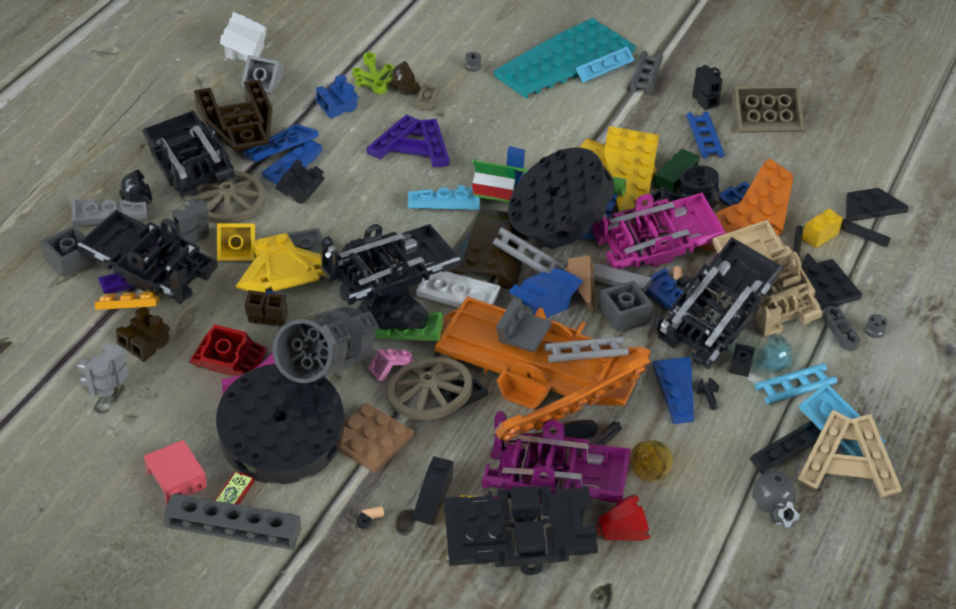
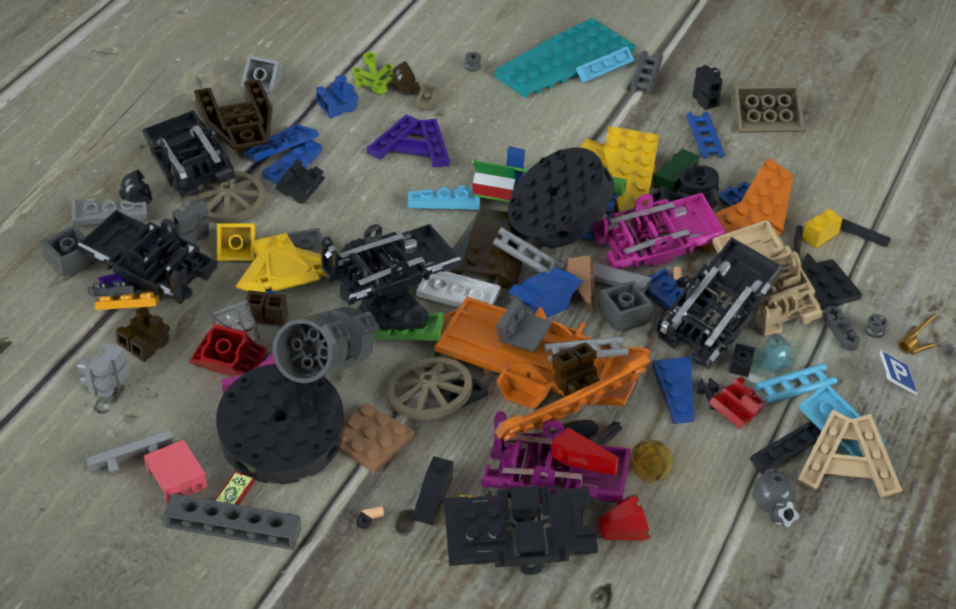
(104, 289): none -> black plate
(112, 457): none -> light grey hinge
(237, 317): none -> clear slope
(242, 38): white slope -> none
(386, 359): bright pink bracket -> none
(575, 368): none -> dark brown hips
(582, 453): none -> red slope
(738, 403): none -> red slope
(872, 204): black wing -> none
(898, 372): none -> piece
(910, 341): none -> pearl gold plant

